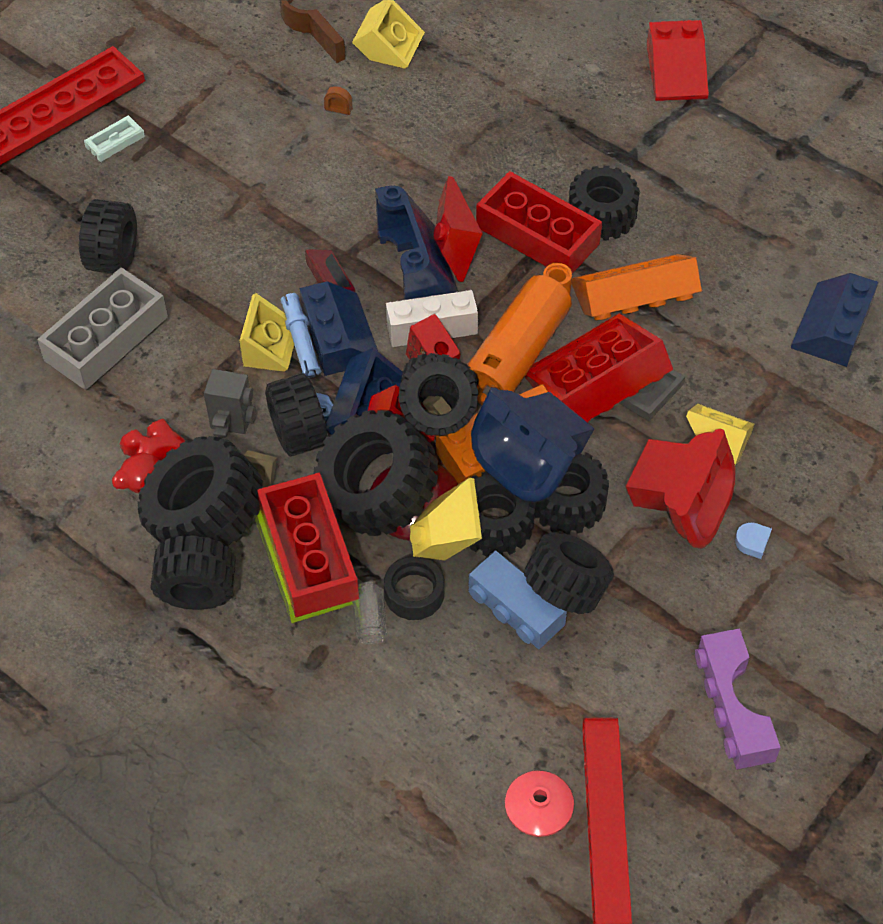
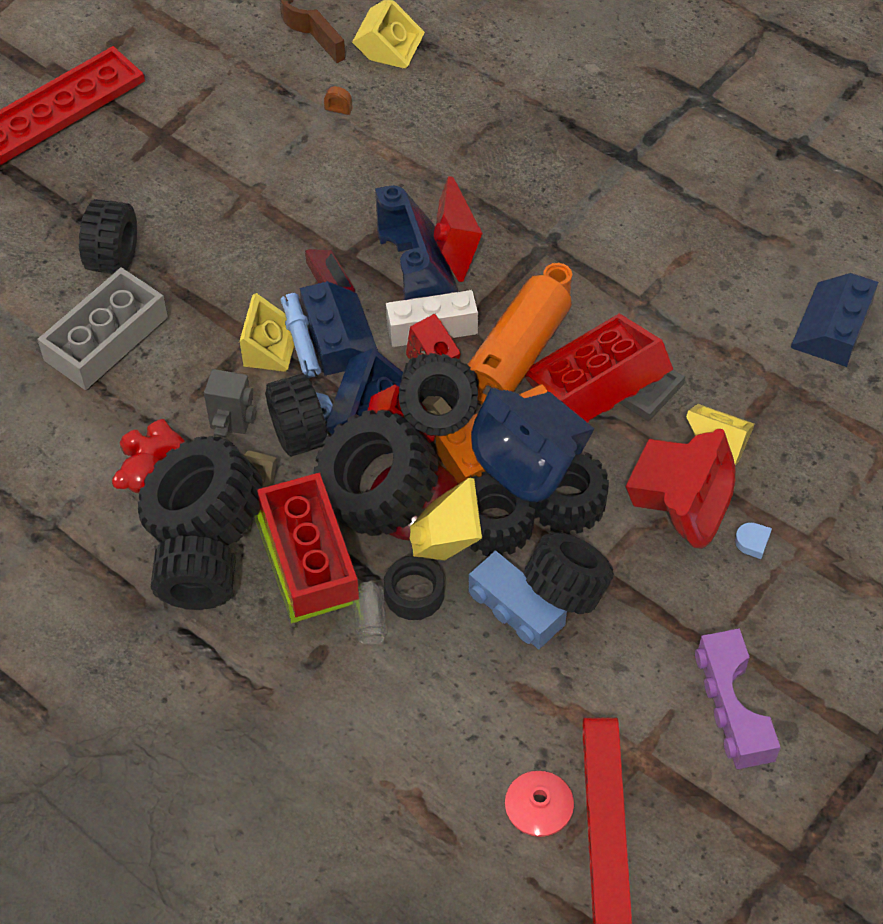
(116, 140): light aqua tile -> none
(538, 223): red brick -> none
(616, 192): black tyre -> none
(637, 285): orange slope -> none
(677, 60): red slope -> none

